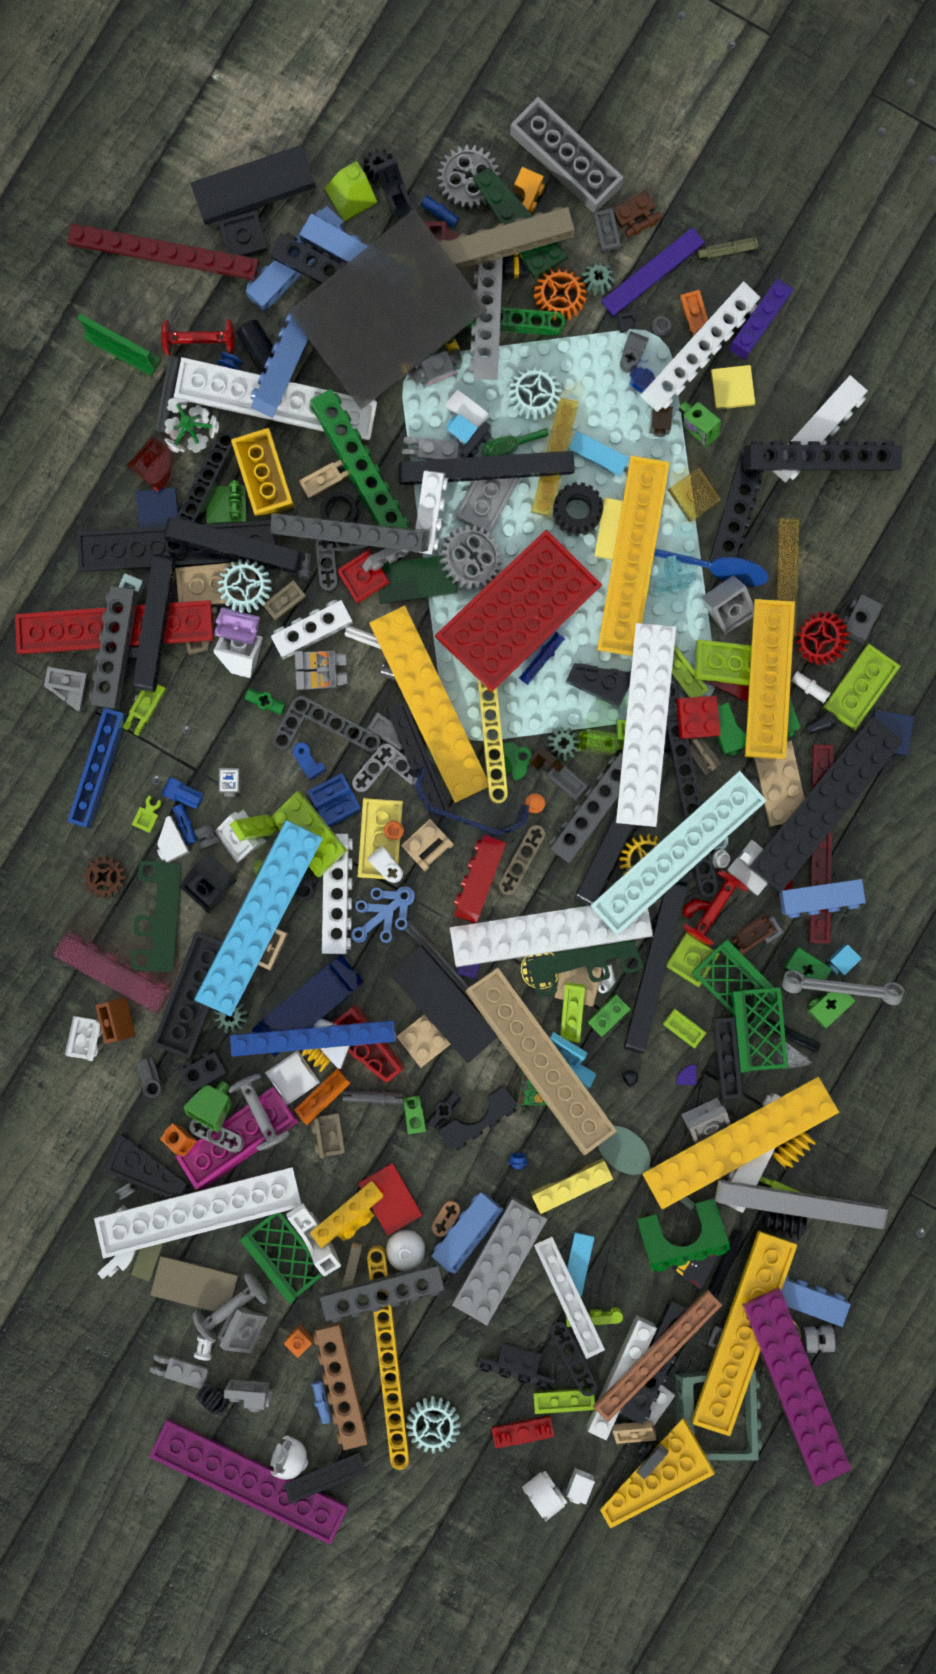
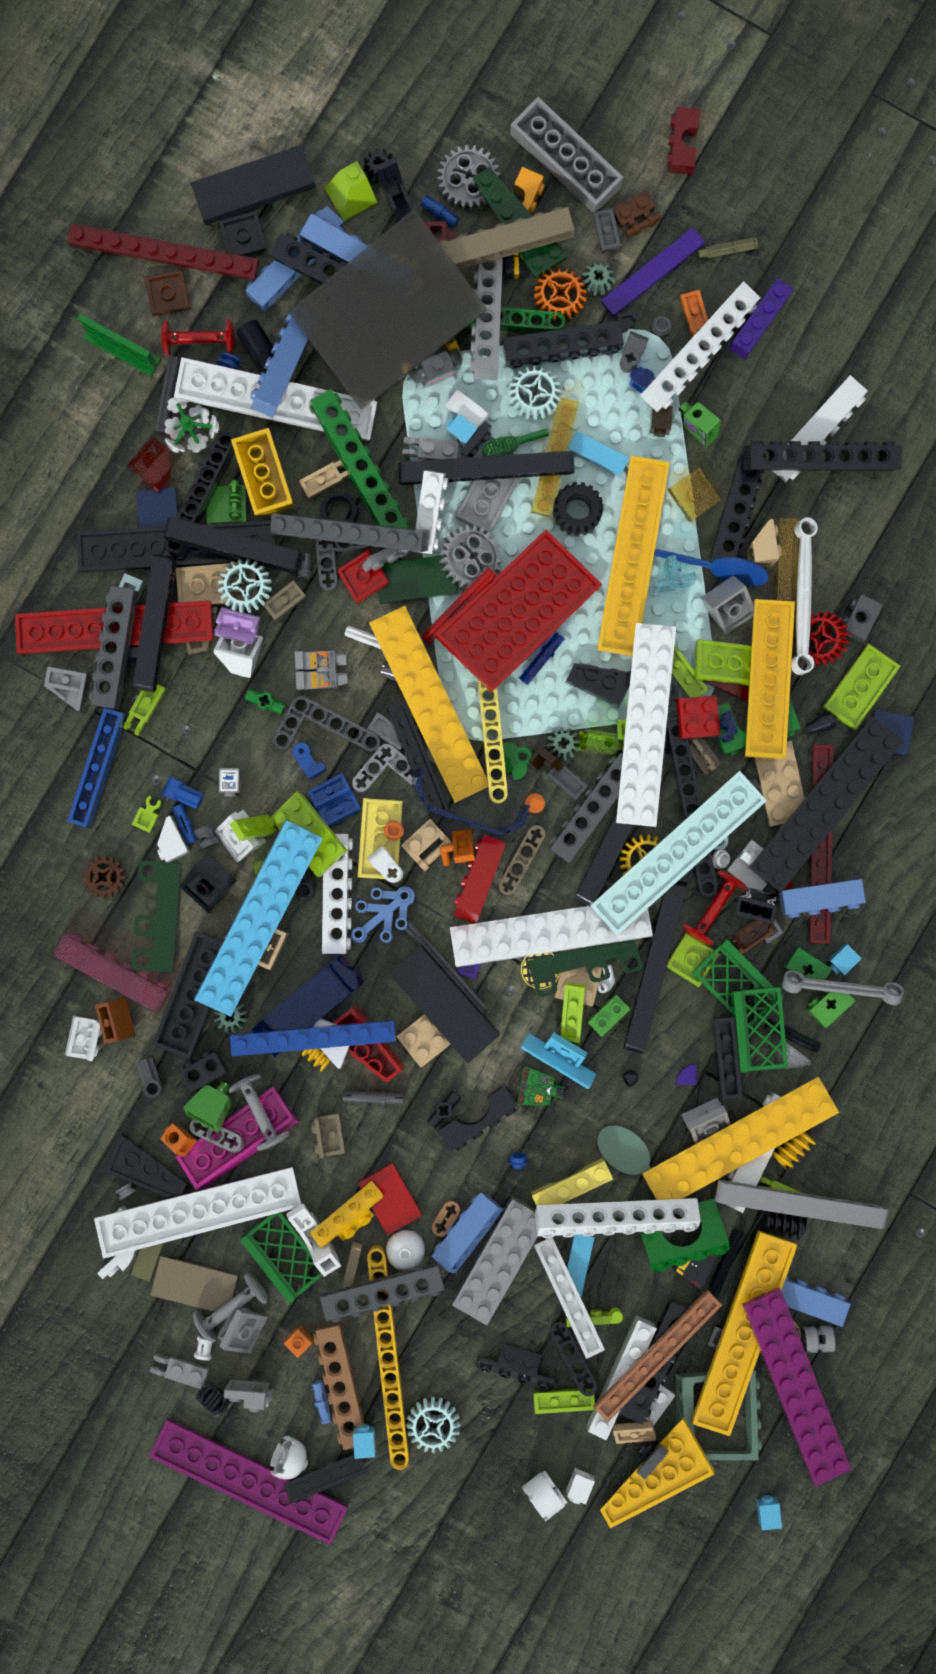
(167, 293): none -> reddish brown tile
(292, 1077): white piece -> none
(322, 1096): orange plate -> none
(341, 621): white brick -> none
(364, 1441): none -> medium azure brick
(414, 1115): bright green leg -> none
(462, 847): none -> orange plate
(476, 587): none -> red axle
(522, 1431): red plate -> none
(541, 1061): tan plate -> none
(608, 528): light yellow tile -> none
(610, 331): none -> black brick
(682, 157): none -> dark red arch
(684, 1028): lime plate -> none
(686, 1208): none -> white brick
(693, 906): red arm -> none
(727, 723): none -> clear blue bracket
(732, 387): light yellow tile -> none
(758, 906): none -> black torso
(764, 547): none -> tan slope
(769, 1513): none -> medium azure brick
(804, 586): none -> white piece
(810, 687): white pin -> none

